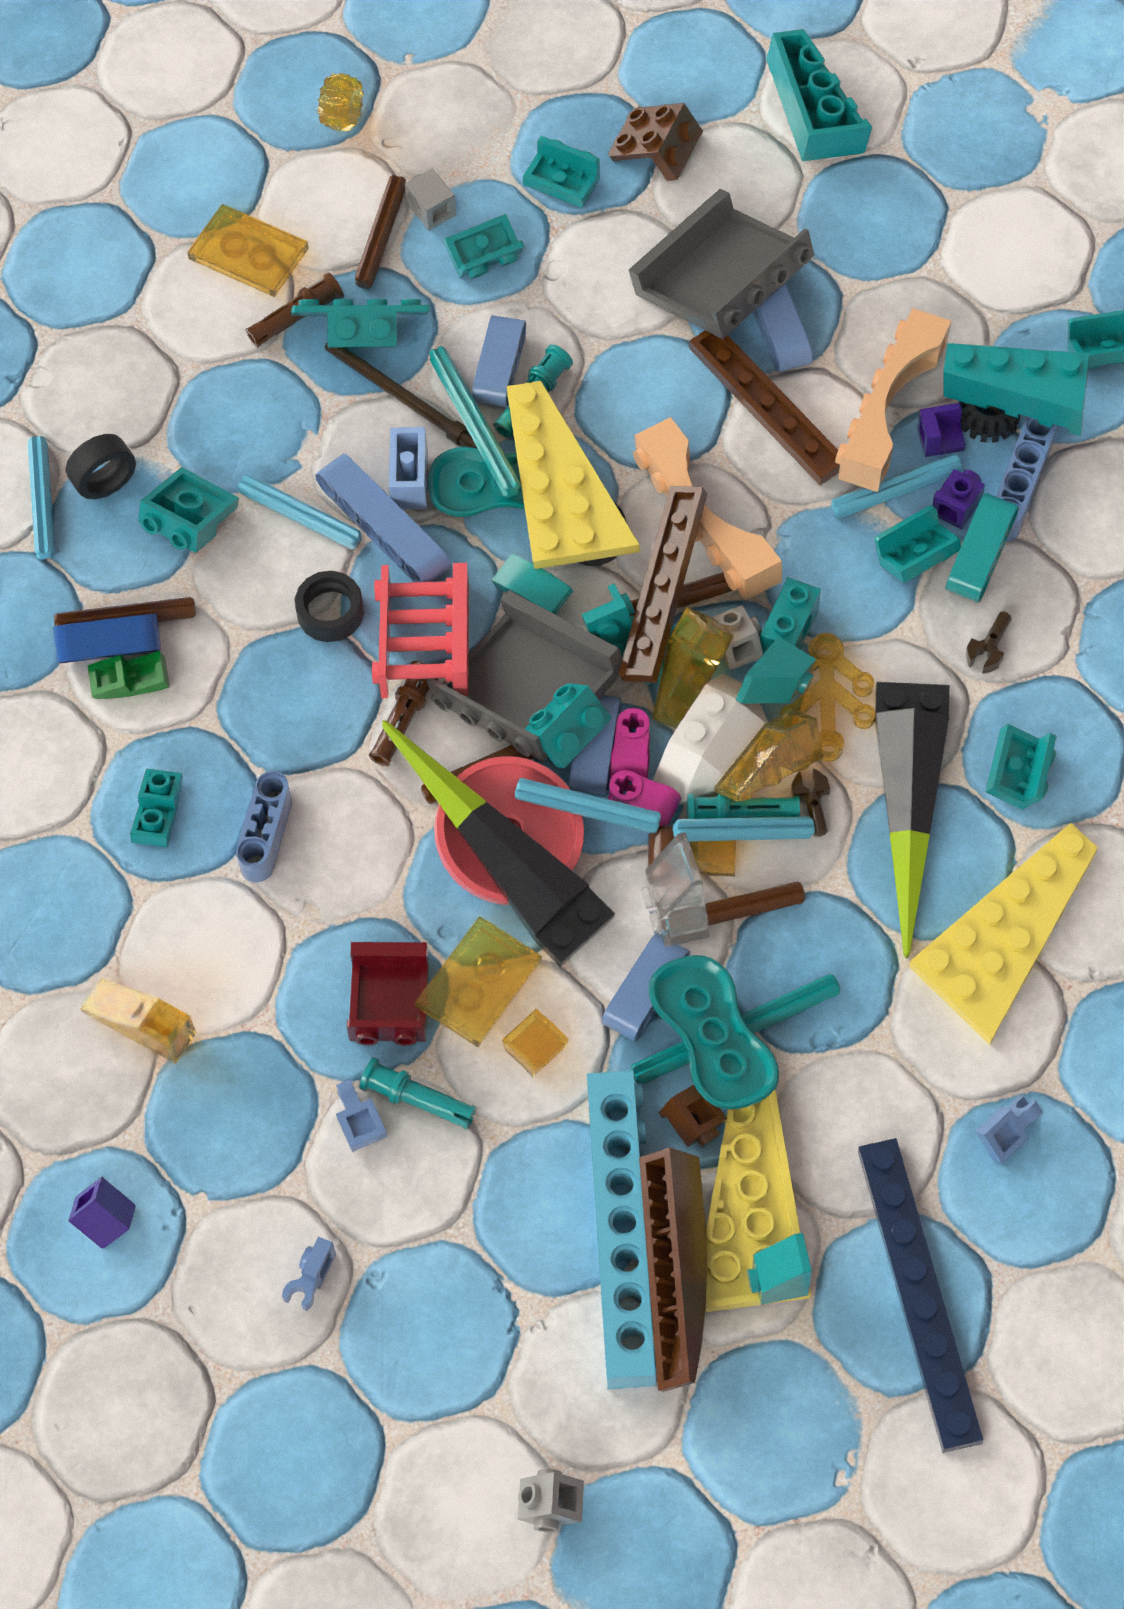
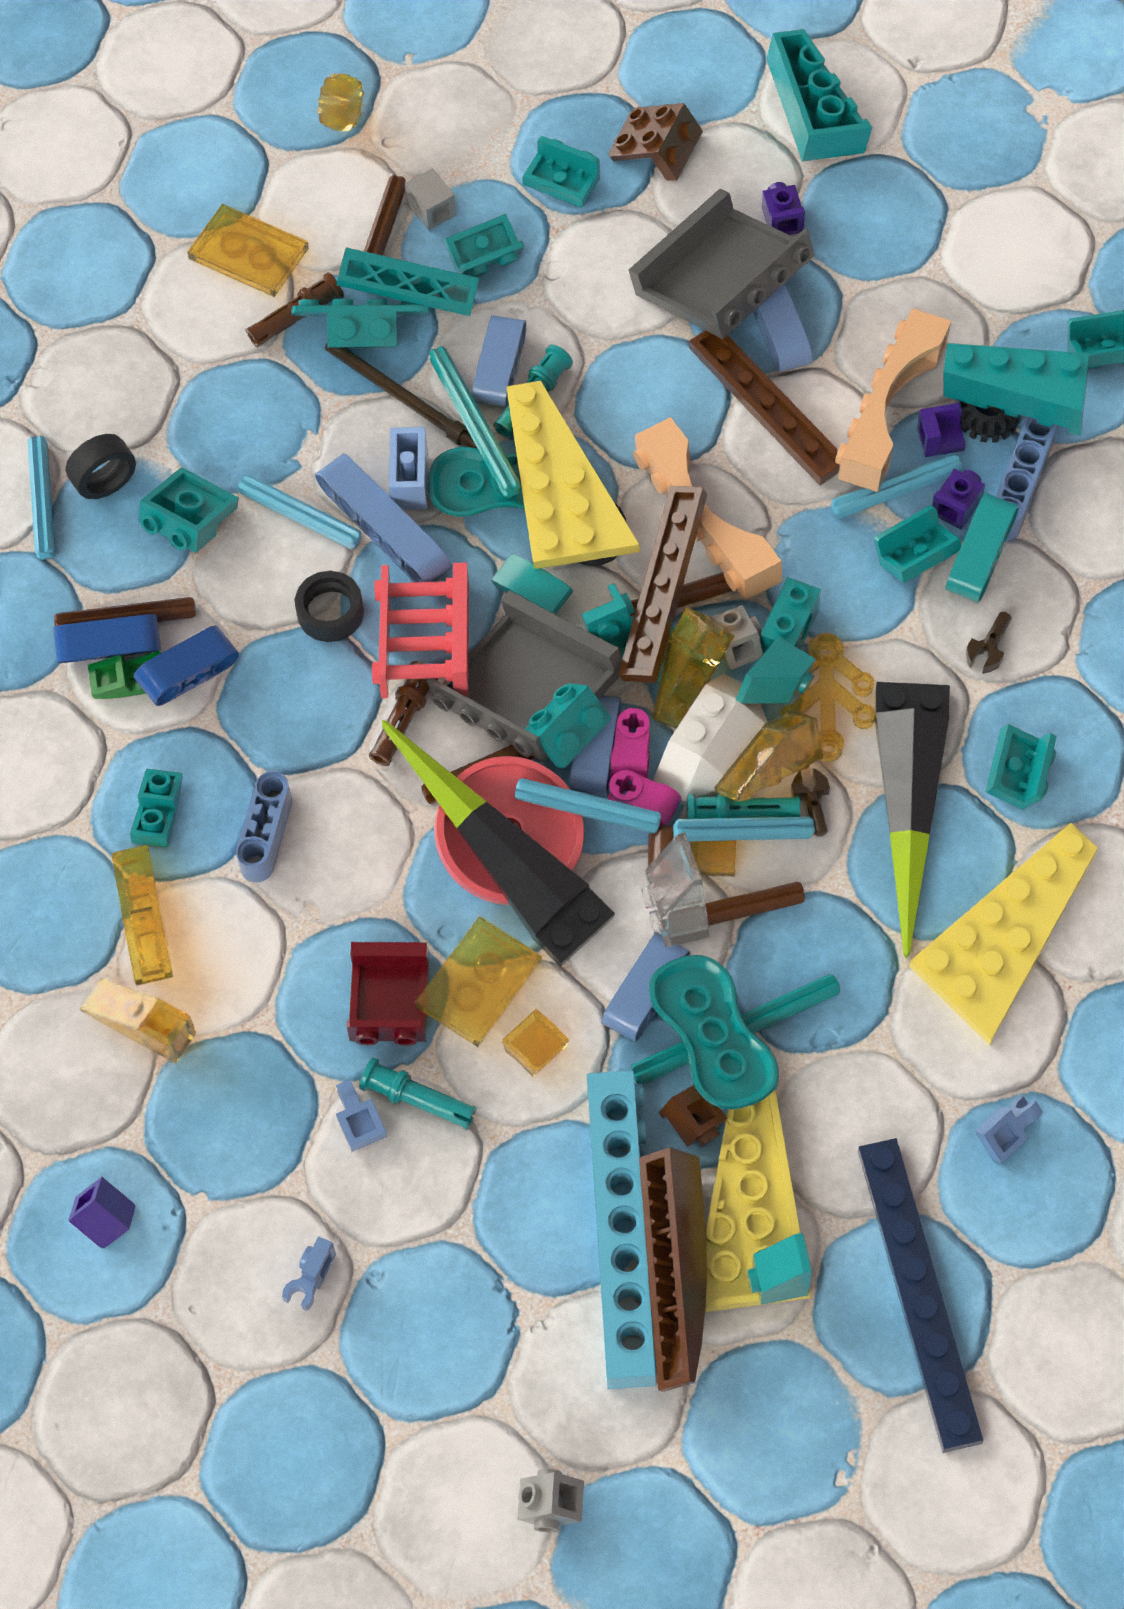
(142, 915): none -> clear yellow slope
(186, 665): none -> blue beam
(407, 281): none -> teal fence
(781, 204): none -> dark purple brick

